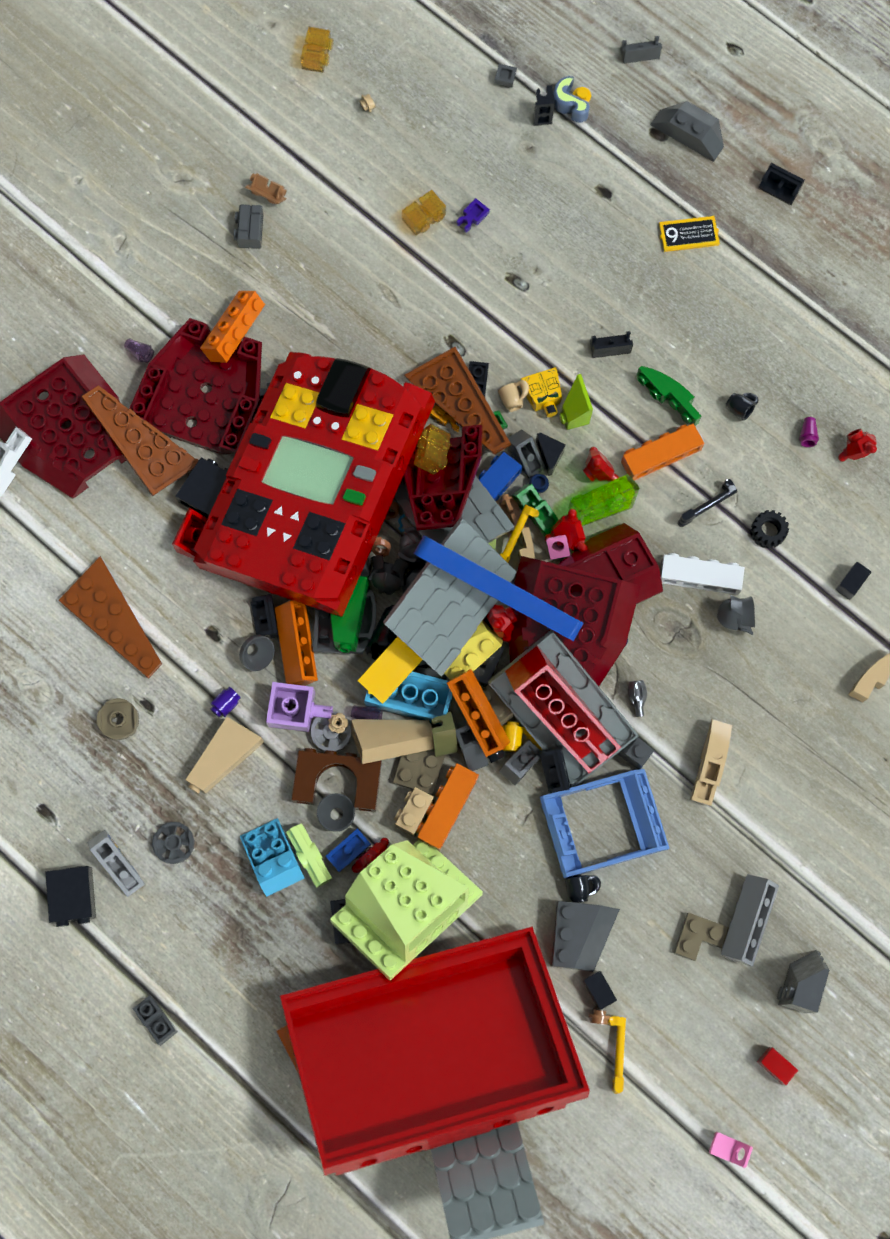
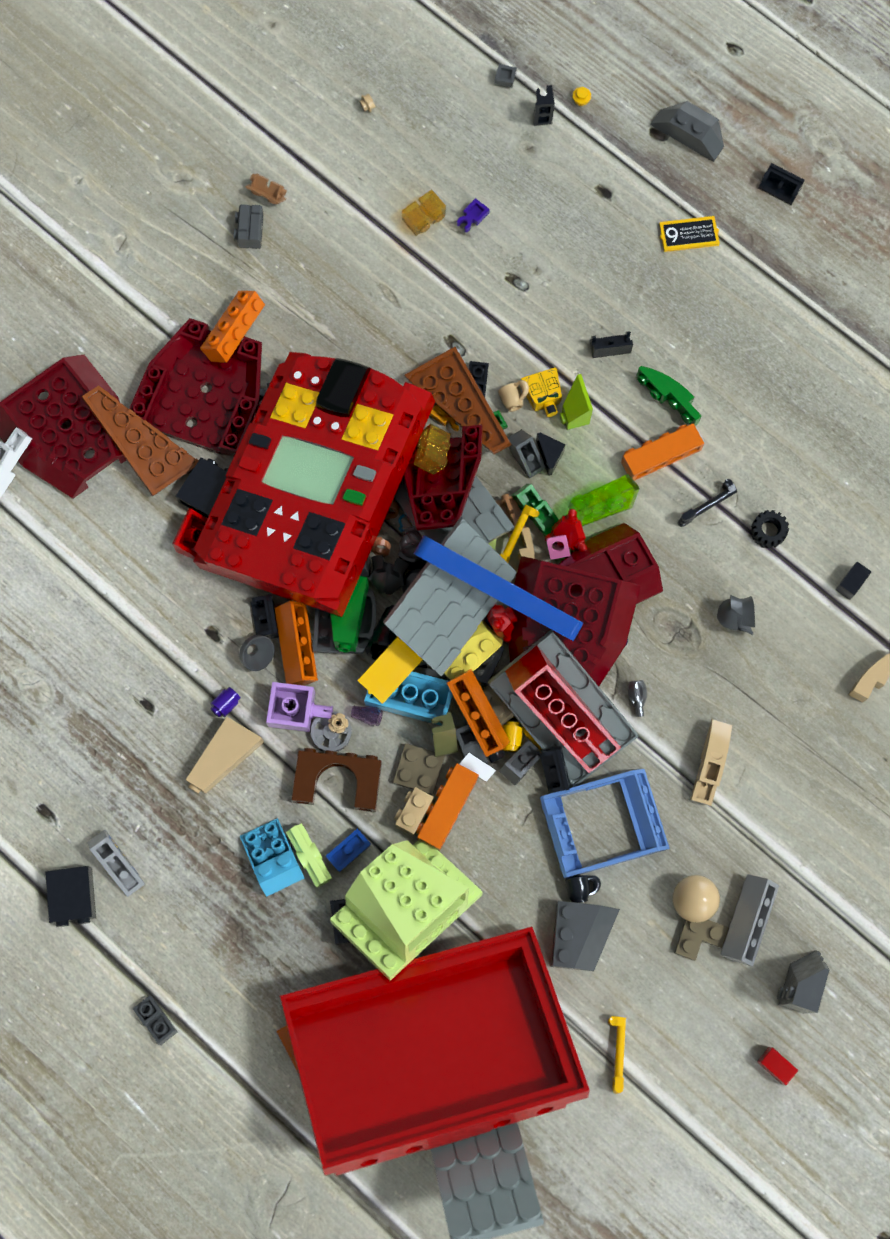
(105, 610): dark orange wing -> none
(109, 712): dark tan plate -> none
(140, 350): clear purple cone -> none
(173, 843): dark grey piece -> none
(315, 53): clear yellow piece -> none
(331, 802): dark grey piece -> none
(370, 855): red rock -> none
(390, 738): tan slope -> none
(477, 766): none -> white sticker
(500, 475): blue brick -> none
(539, 482): dark blue plate -> none
(568, 103): sand blue animal -> none
(599, 467): red rock -> none
(599, 990): black piece -> none
(599, 1017): medium nougat plate -> none
(636, 753): dark grey slope -> none
(641, 51): dark grey hinge -> none
(696, 898): none -> tan piece
(701, 574): white brick -> none
(728, 1149): bright pink bracket -> none
(742, 404): black piece -> none
(809, 433): magenta cone -> none
(858, 445): red rock -> none

